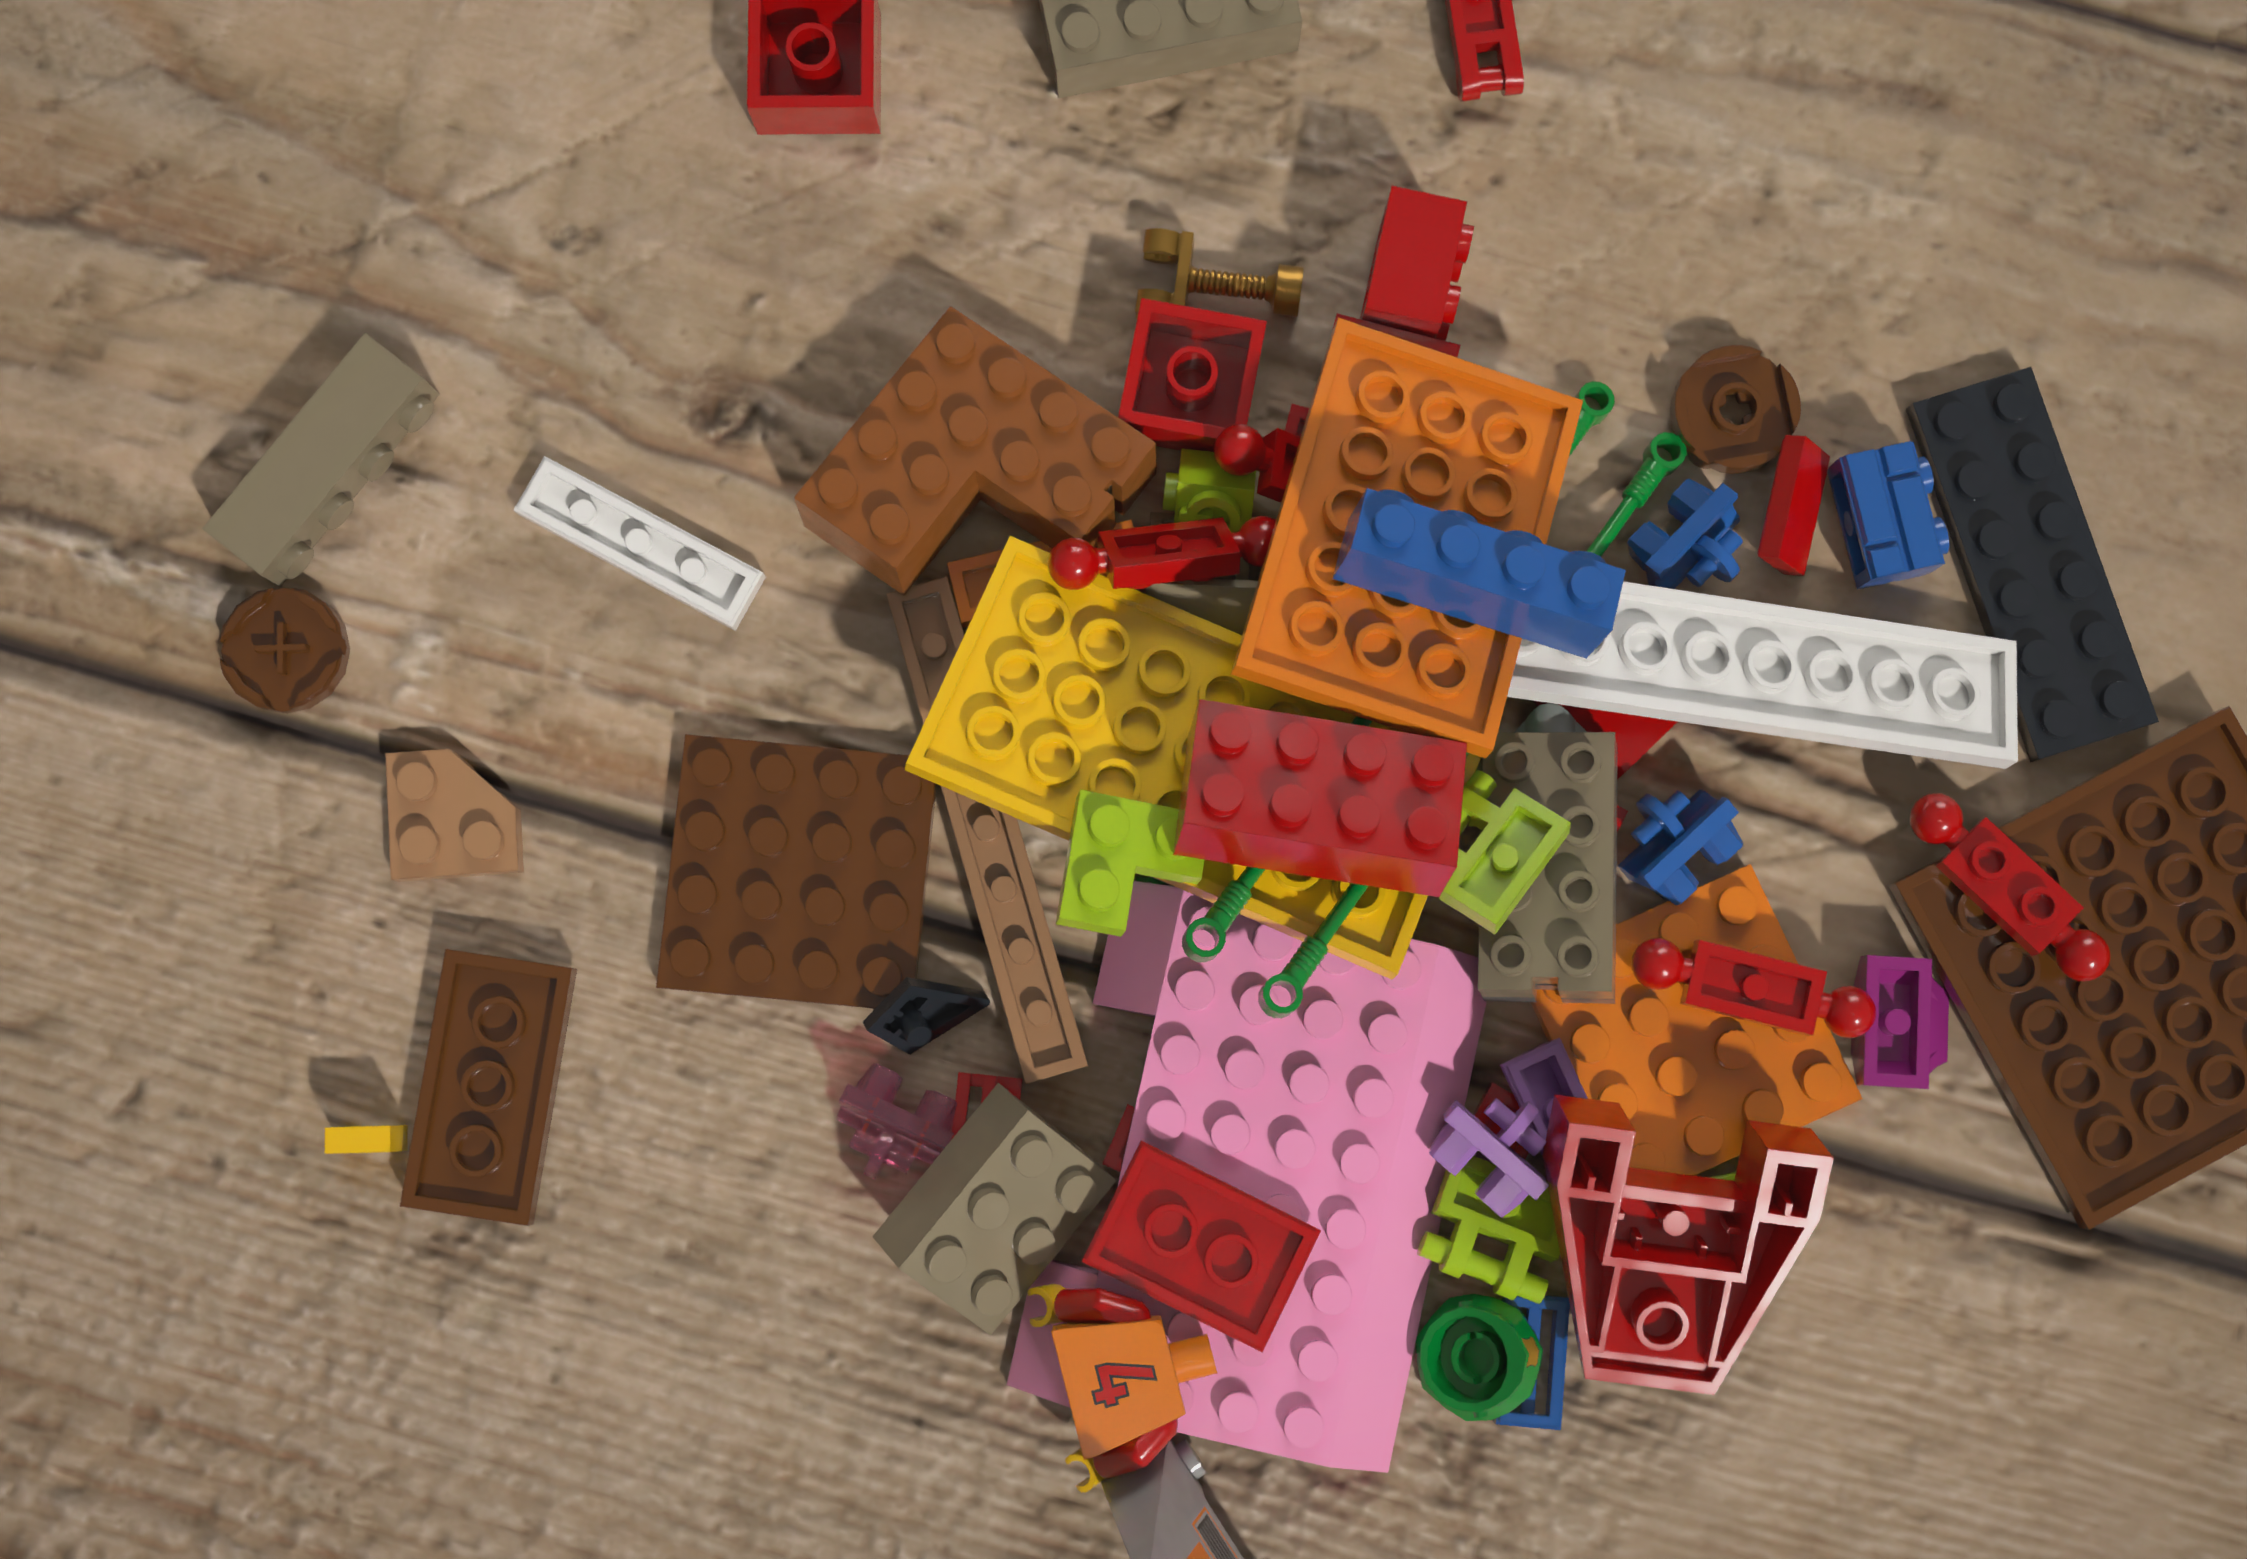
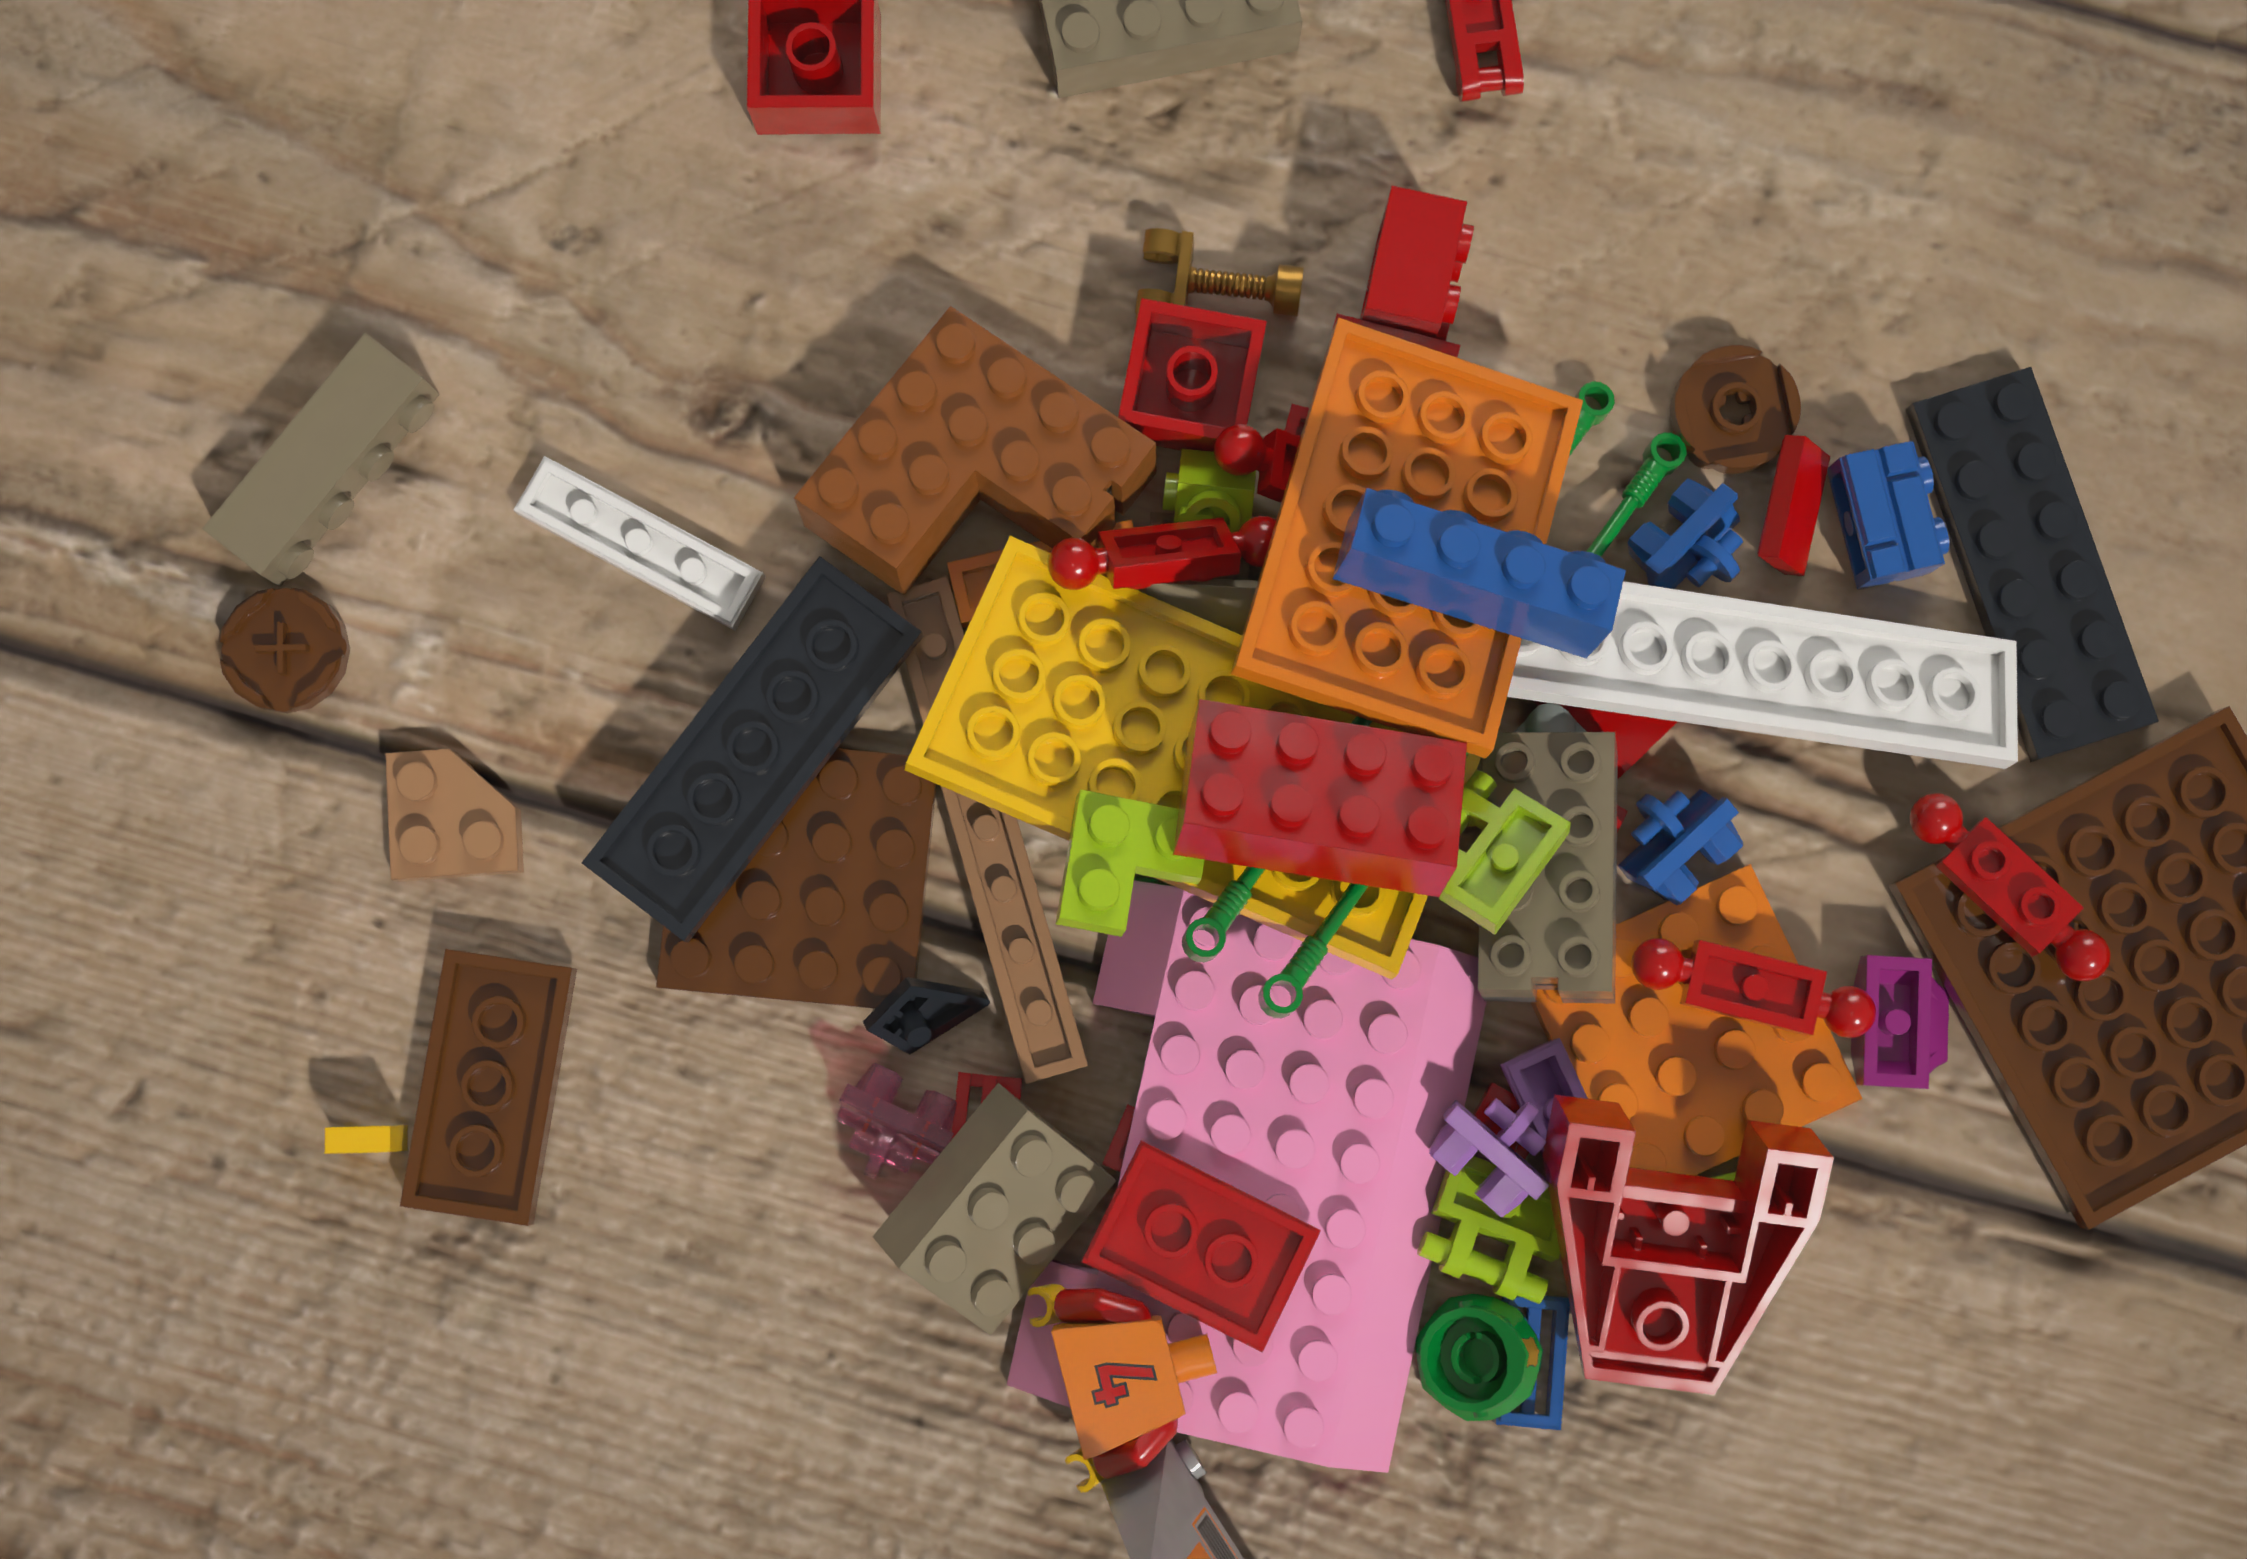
(753, 749): none -> black plate

